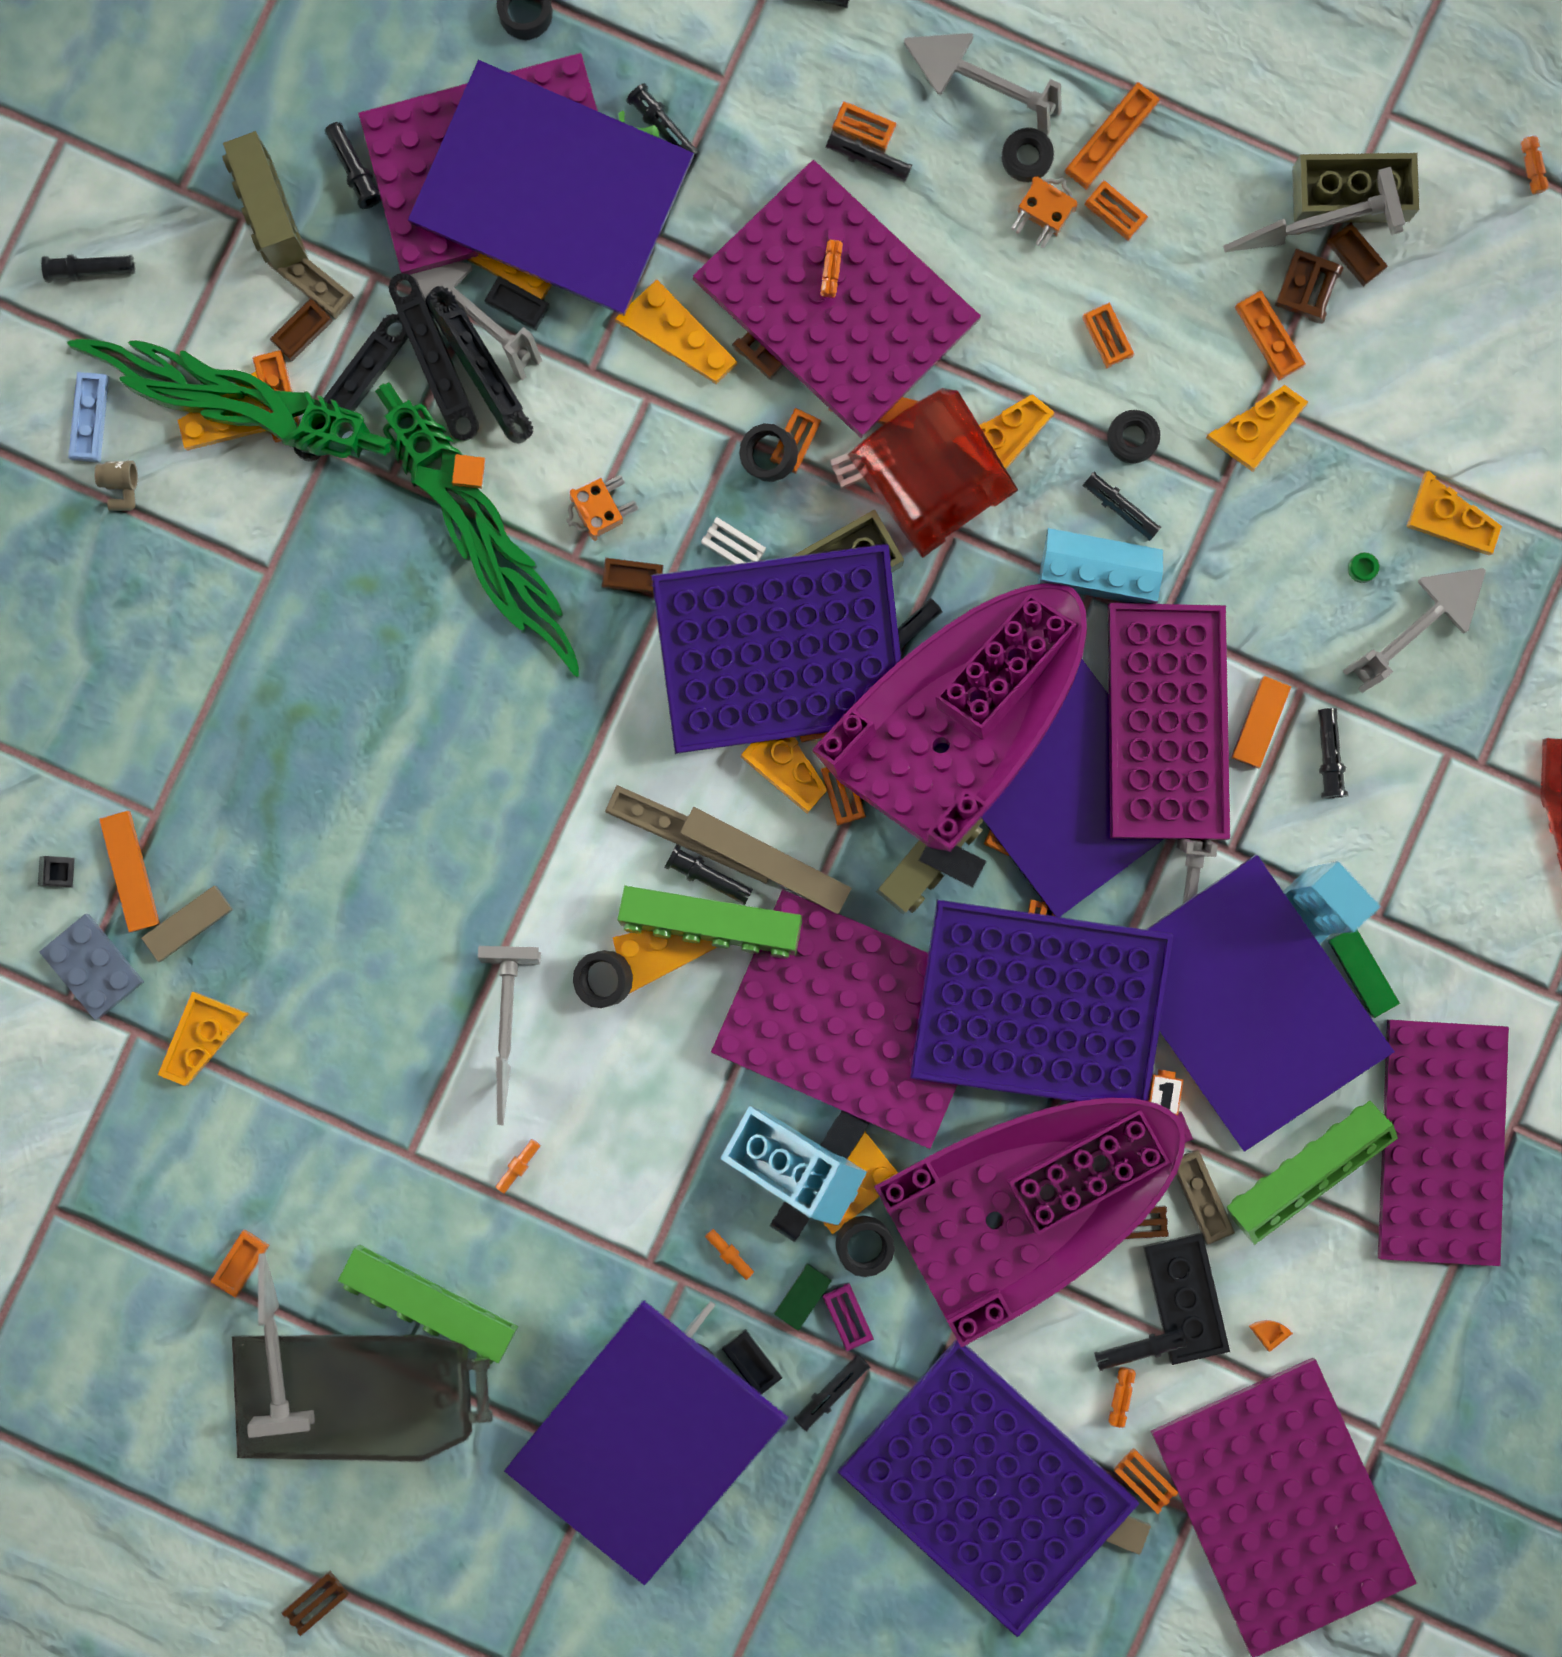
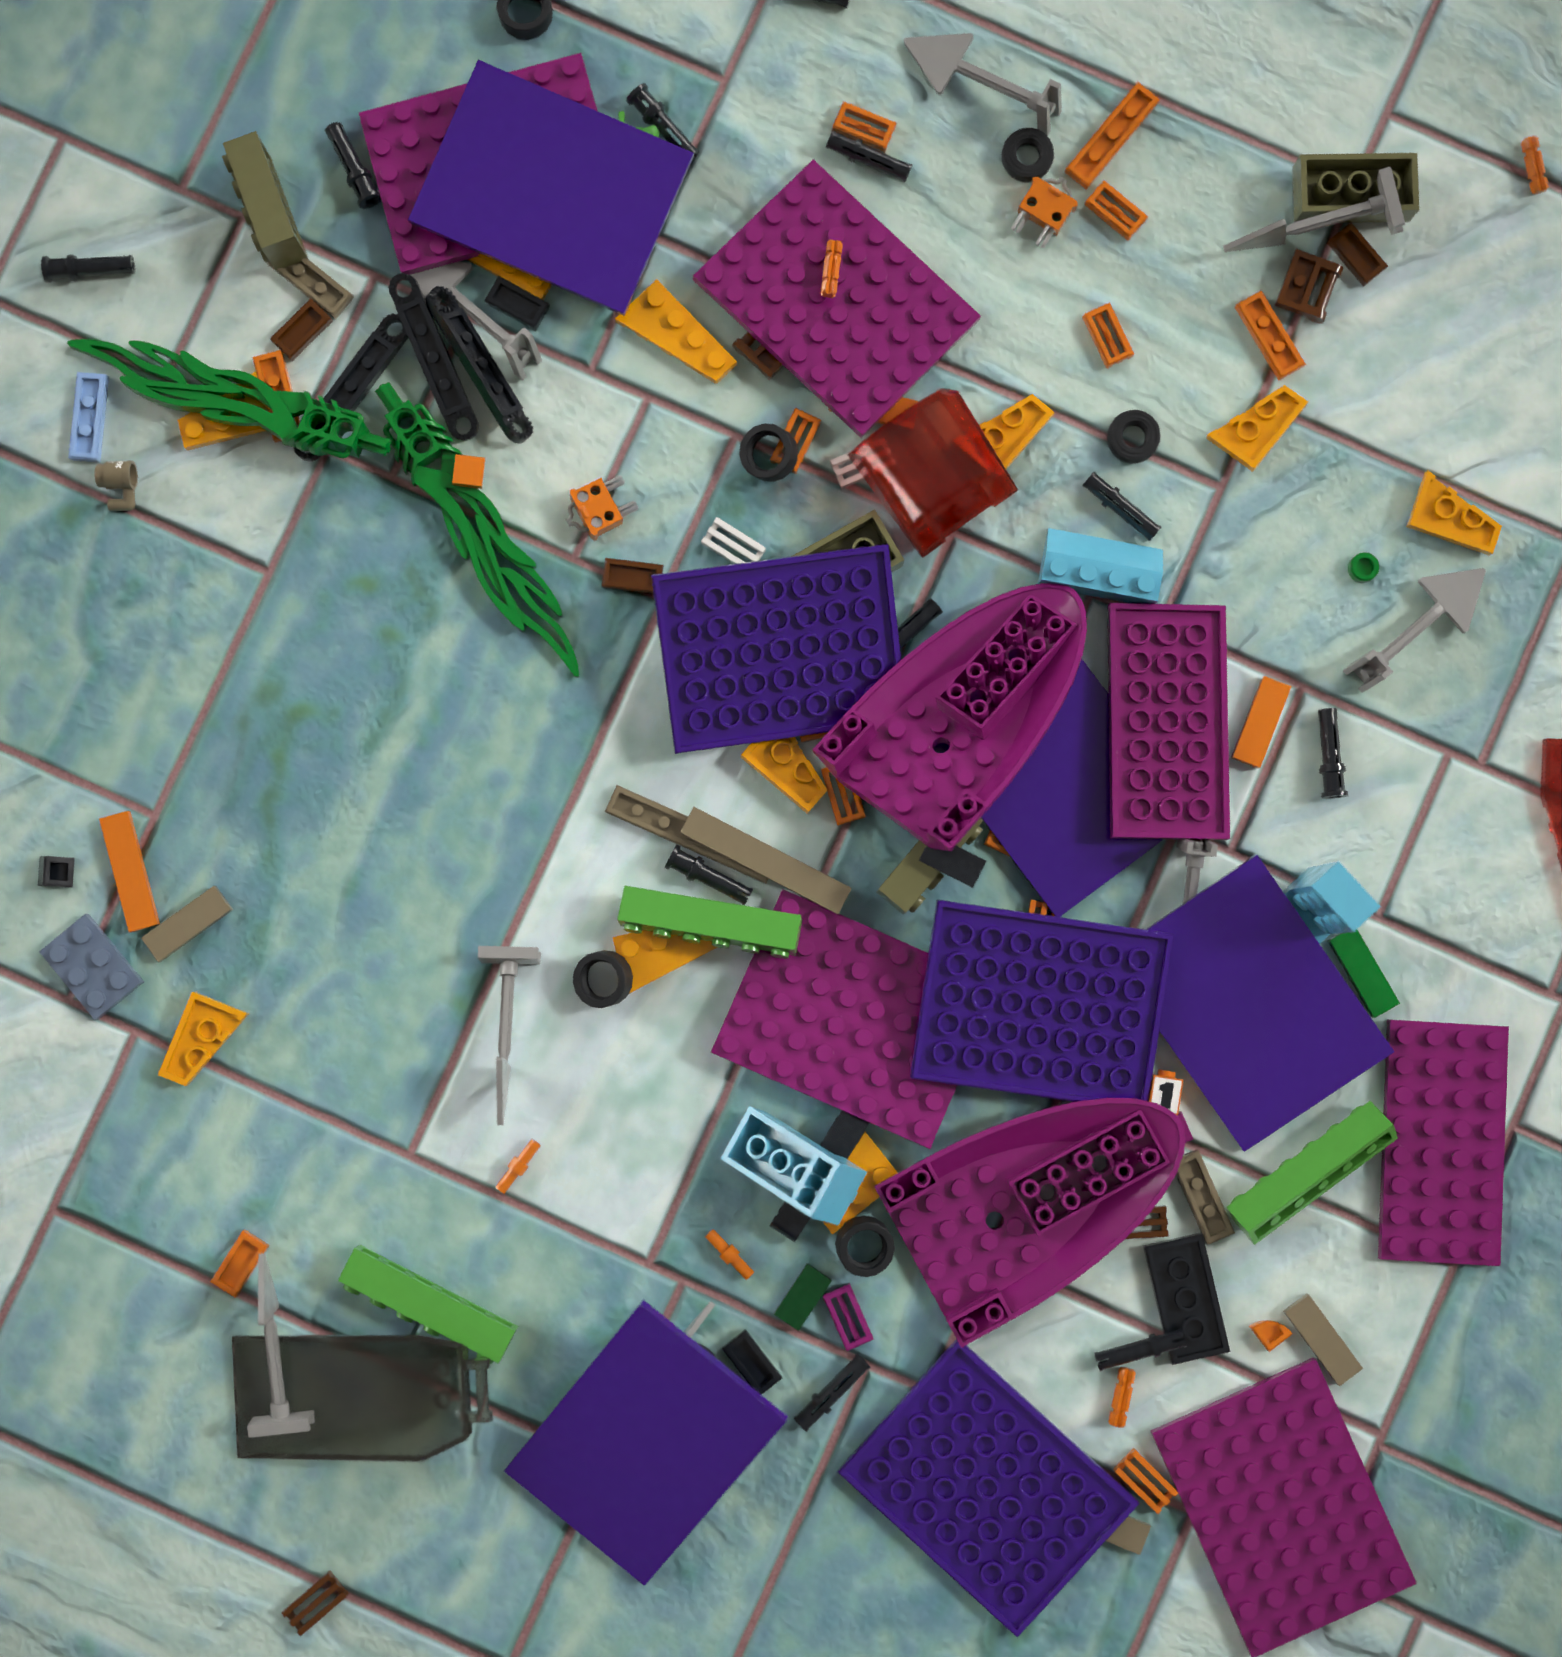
(1323, 1339): none -> dark tan tile

